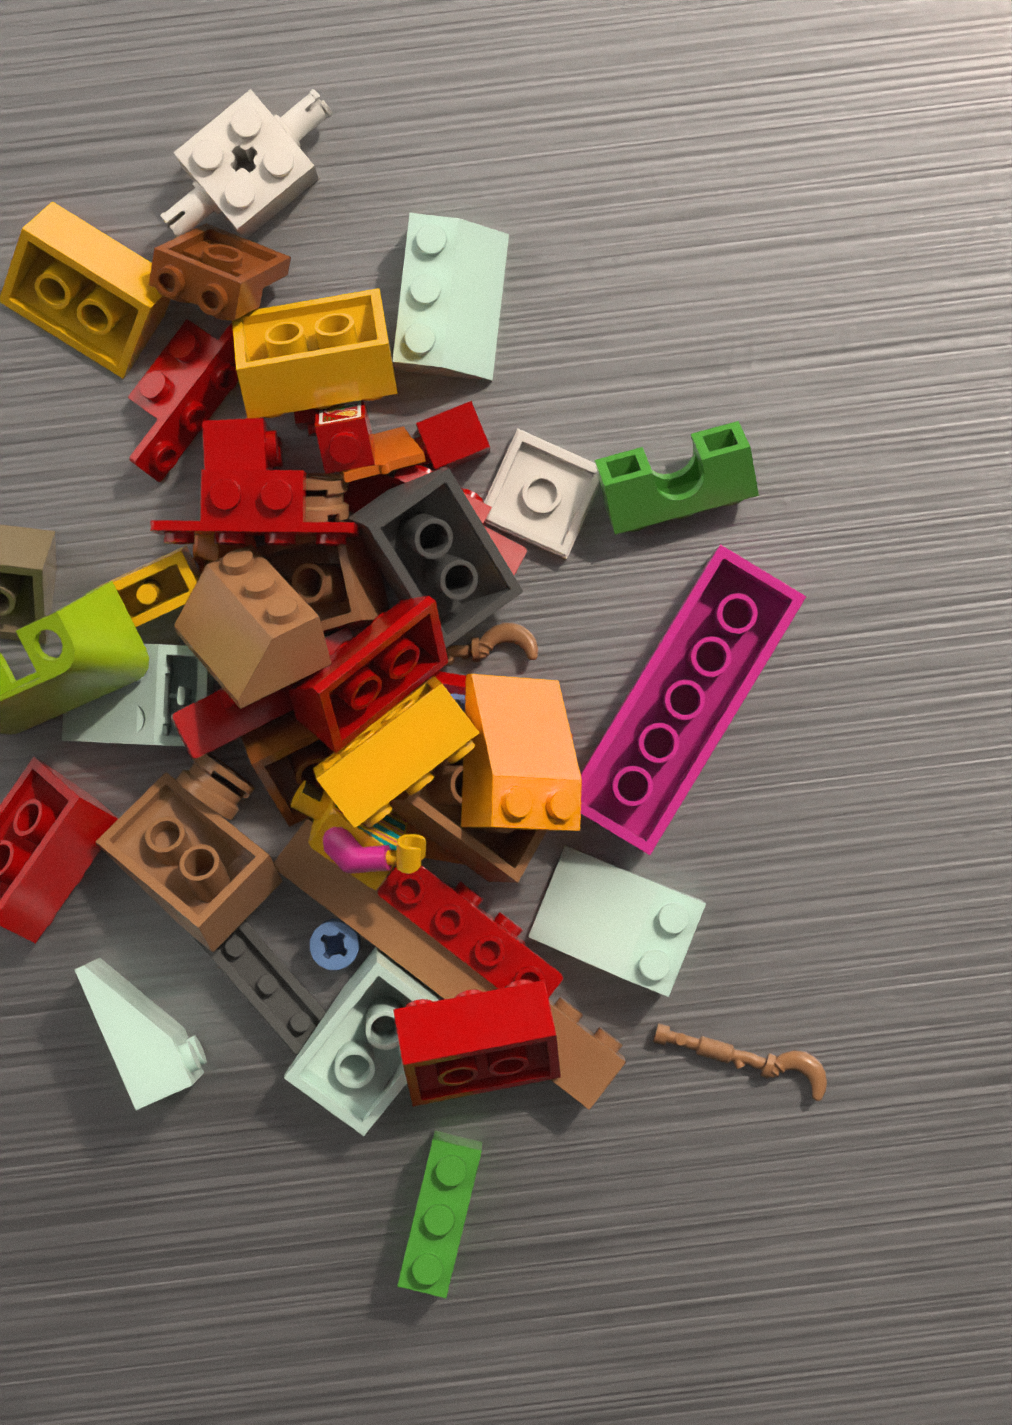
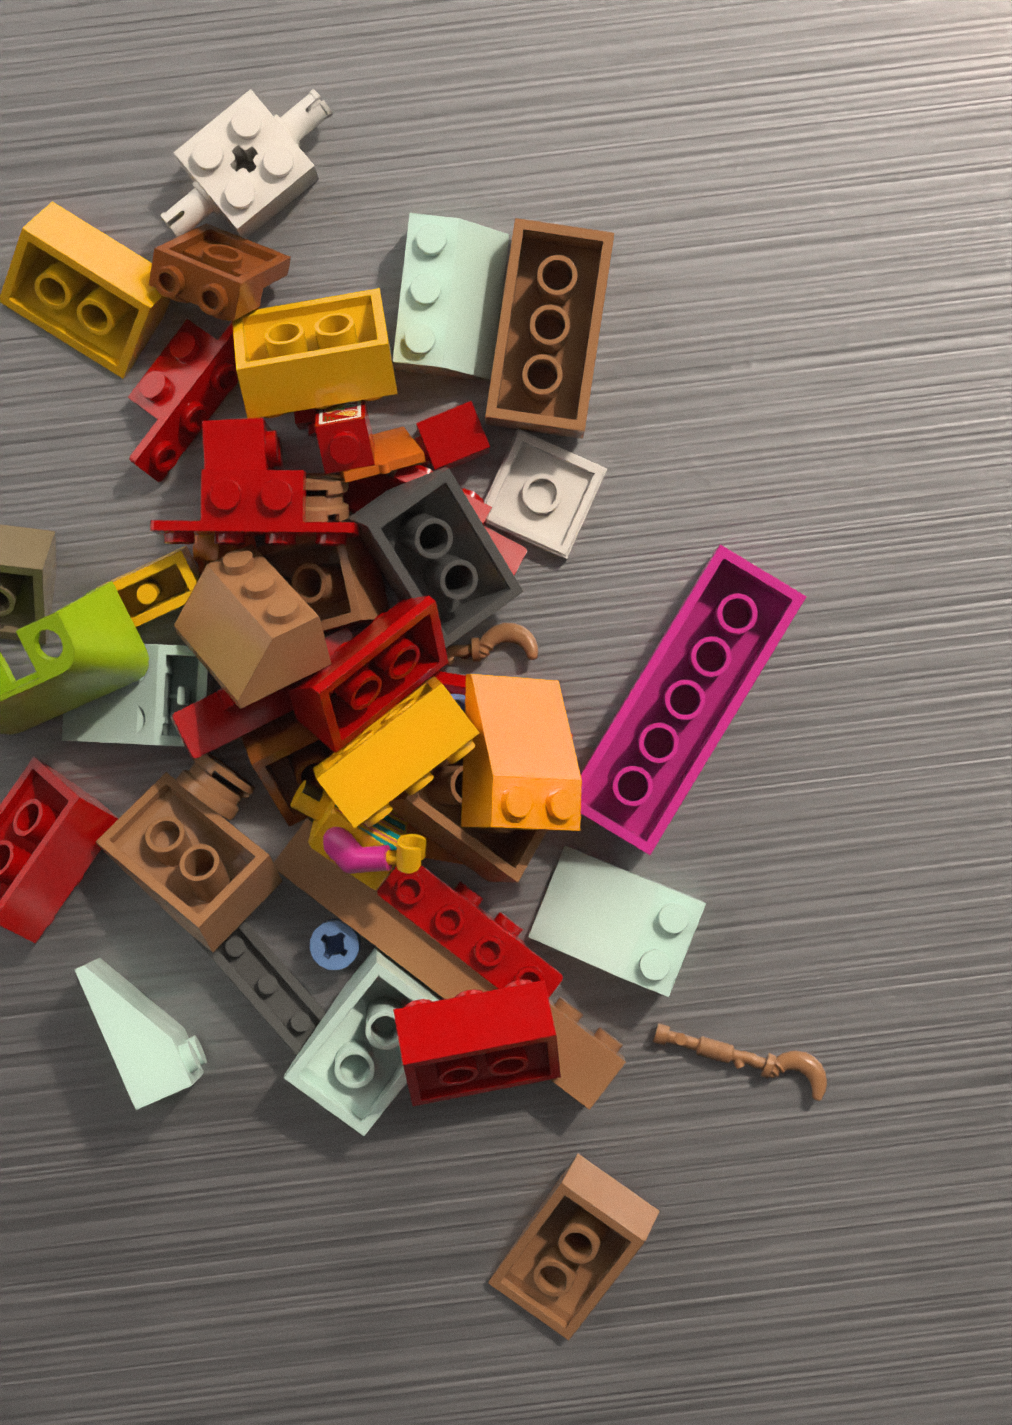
(440, 1214): bright green brick -> none
(549, 328): none -> medium nougat brick
(574, 1247): none -> medium nougat slope
(716, 476): bright green arch -> none

